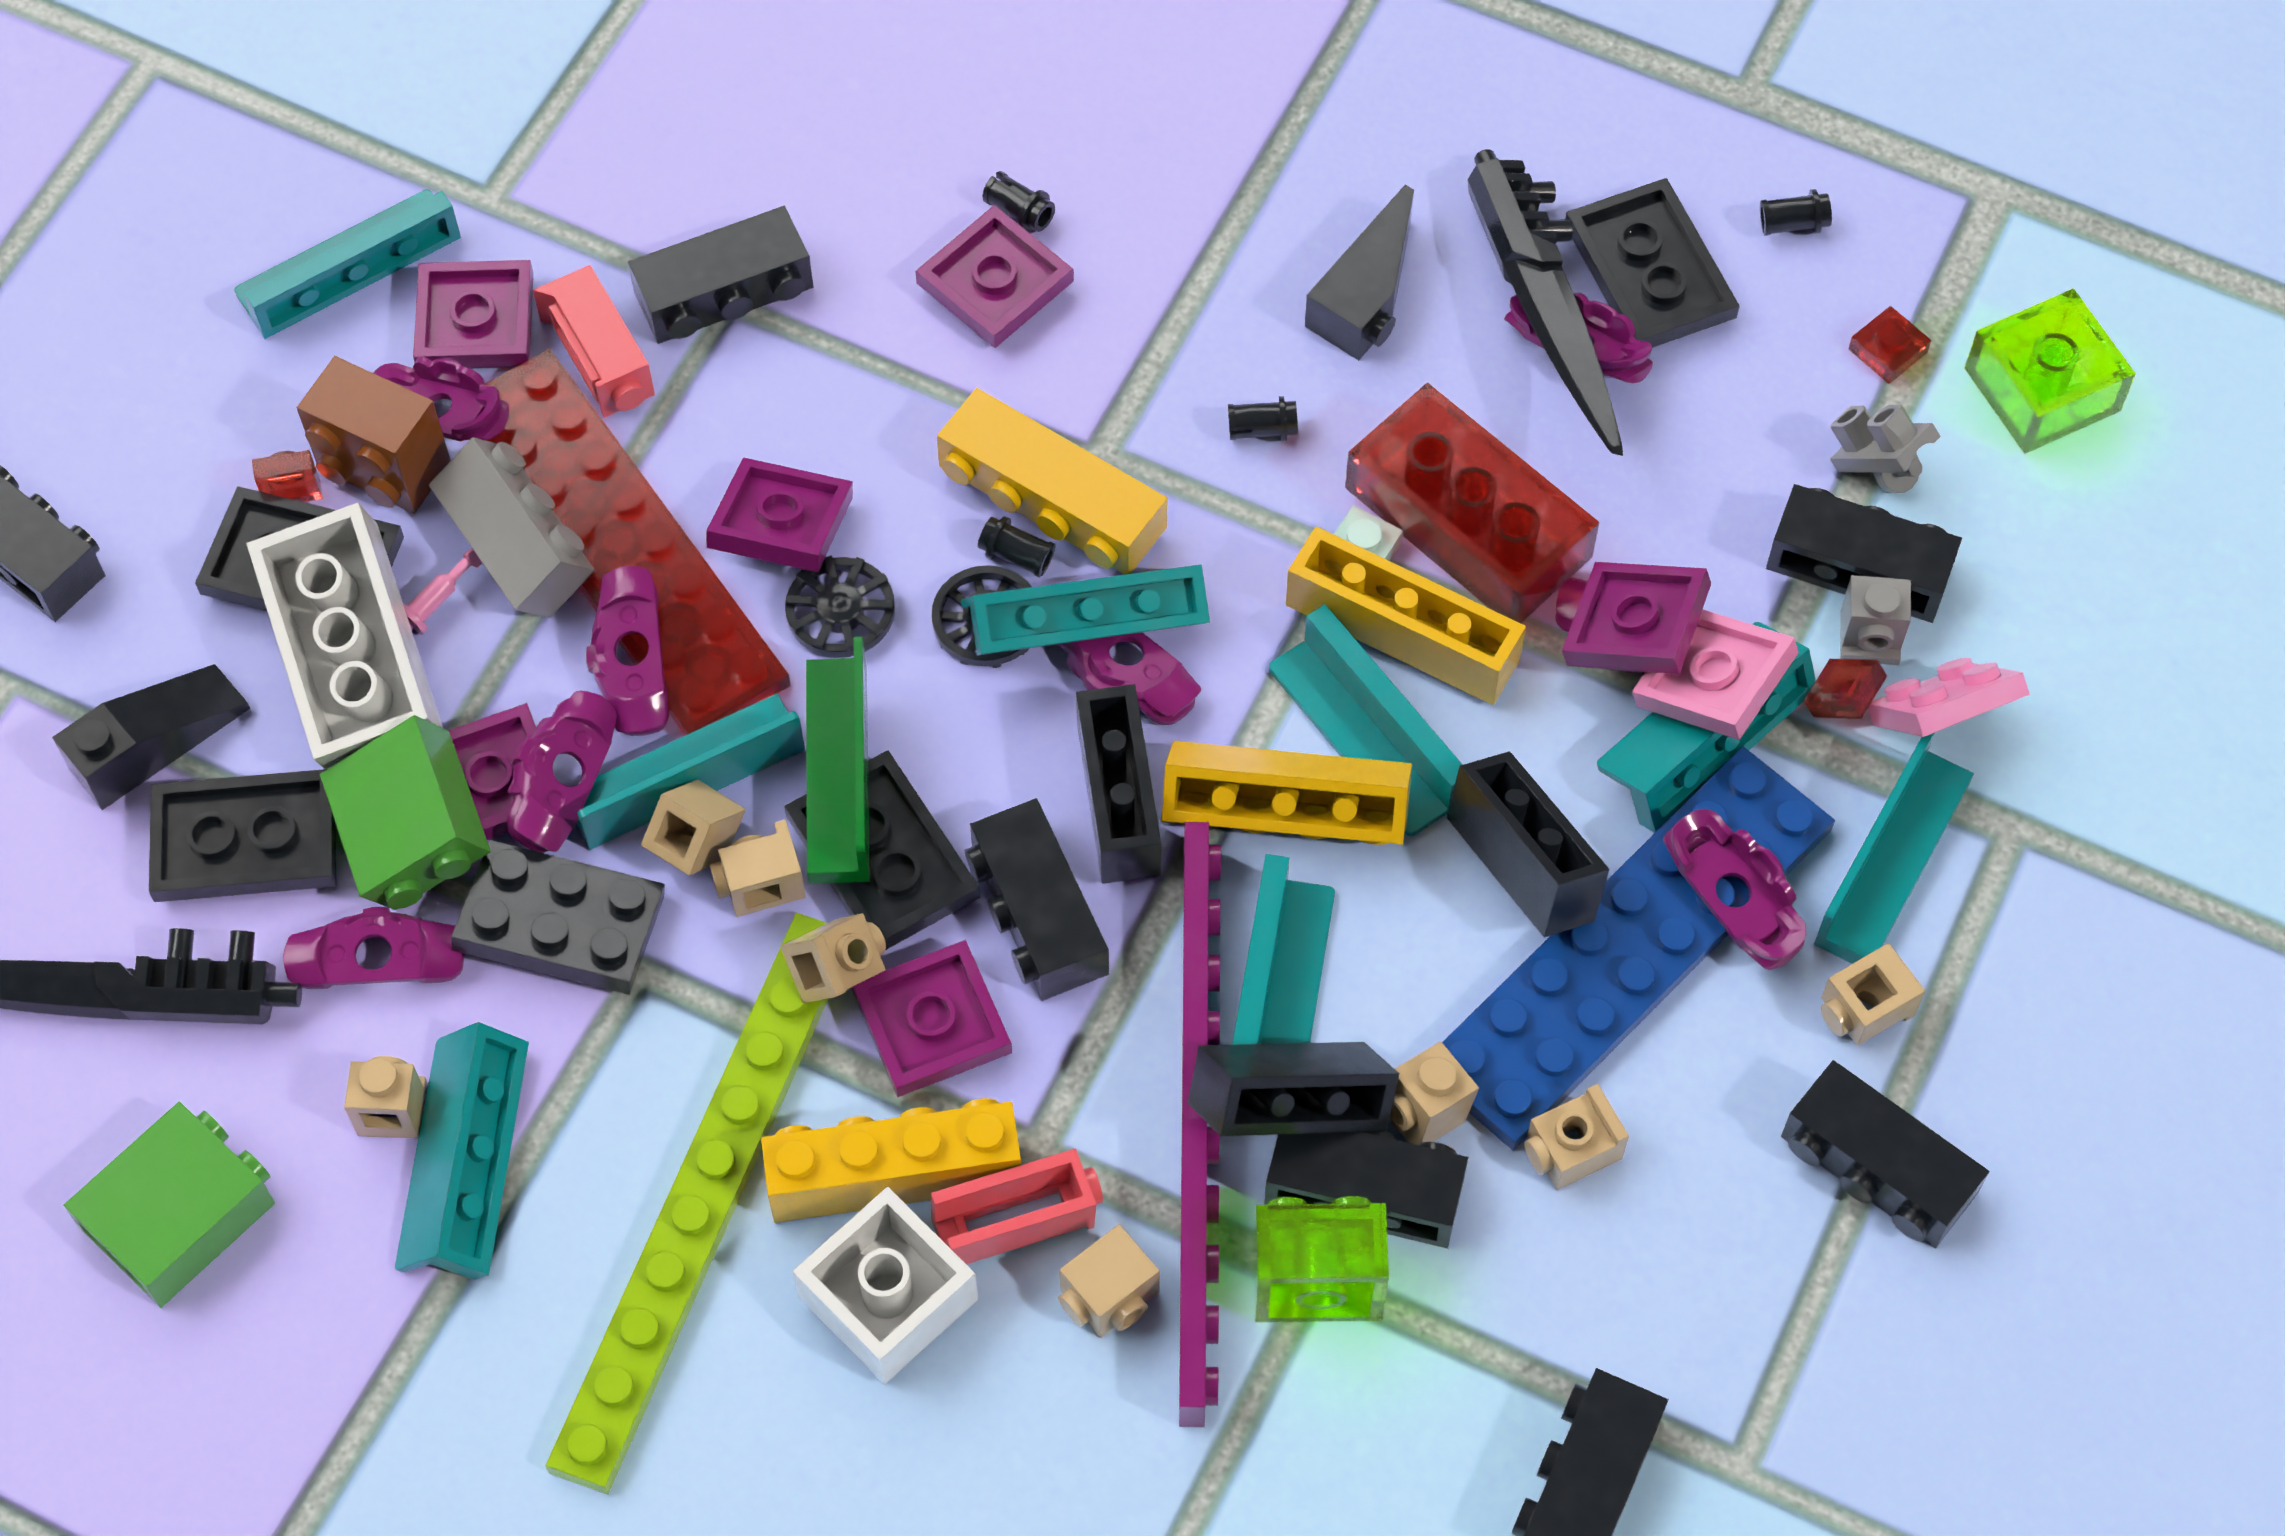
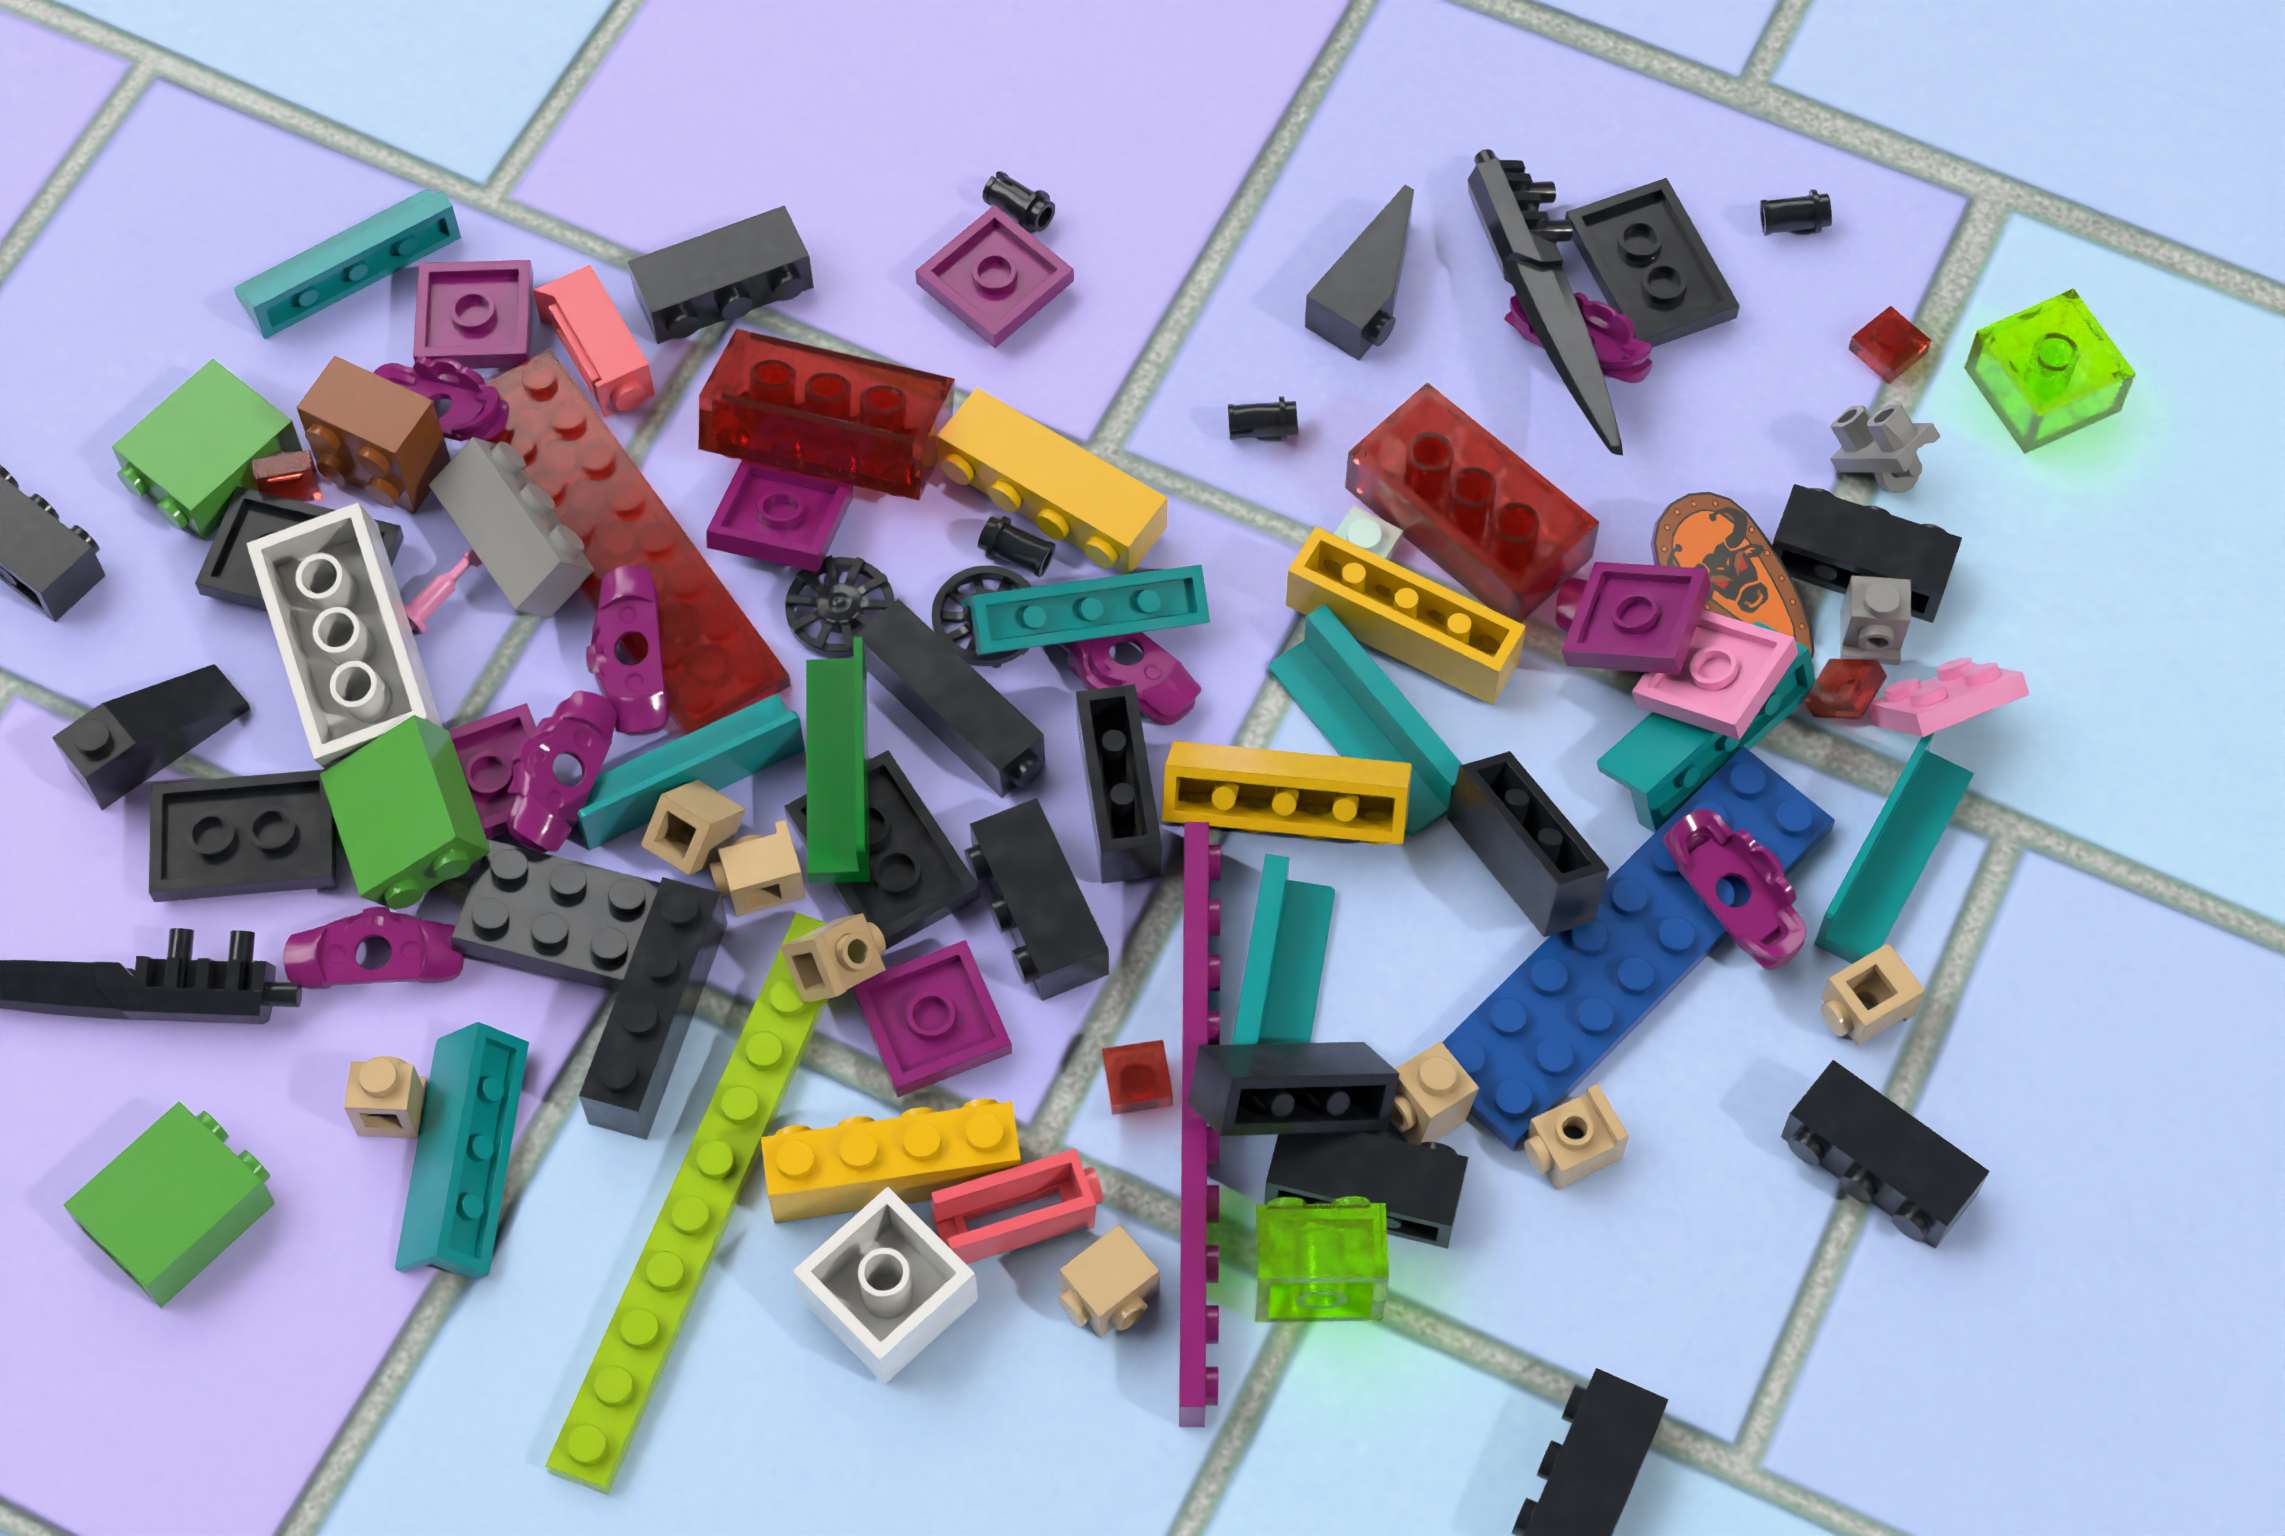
(202, 447): none -> bright green brick
(653, 1008): none -> black brick
(825, 414): none -> clear red brick
(952, 699): none -> black brick
(1137, 1077): none -> clear red plate
(1740, 560): none -> shield

